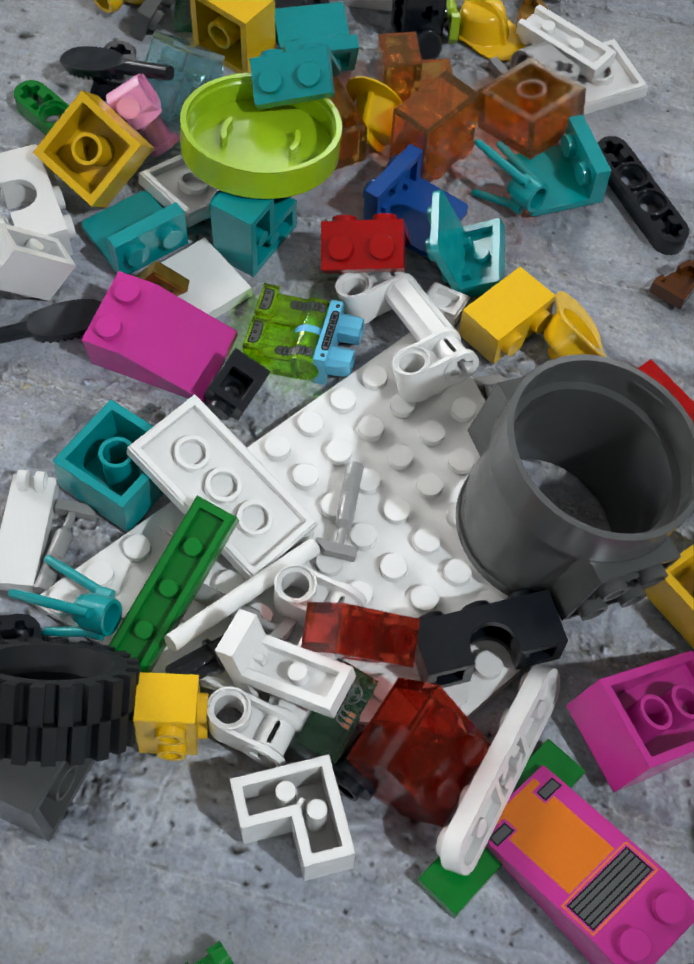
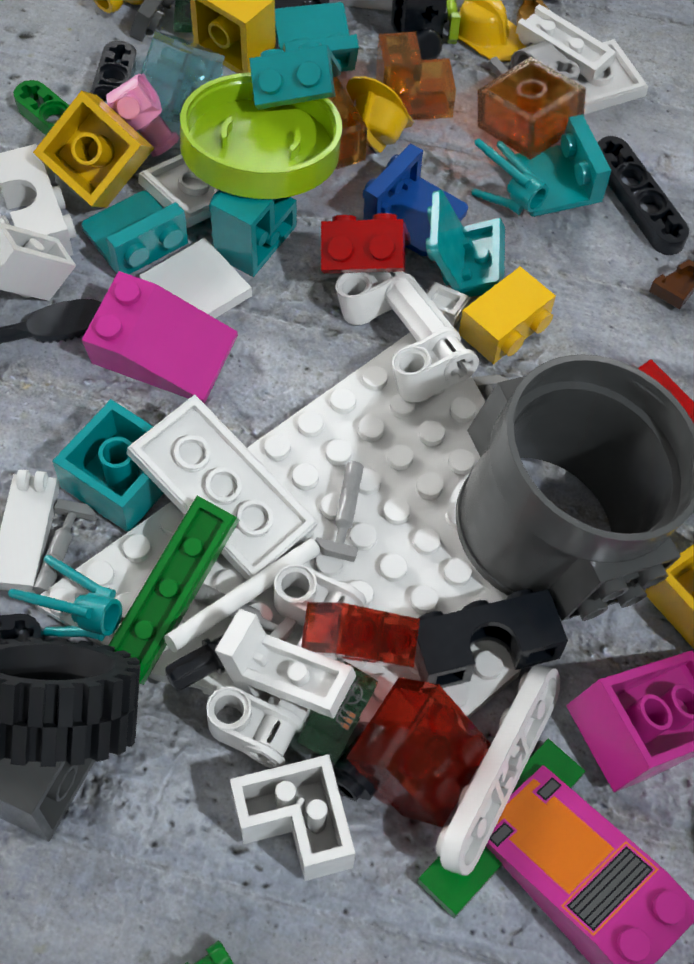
(105, 62): black piece -> none
(165, 278): pearl gold tile -> none
(170, 715): yellow brick -> none
(244, 375): black brick -> none
(302, 336): hips -> none
(439, 122): clear orange brick -> none
(571, 330): yellow piece -> none

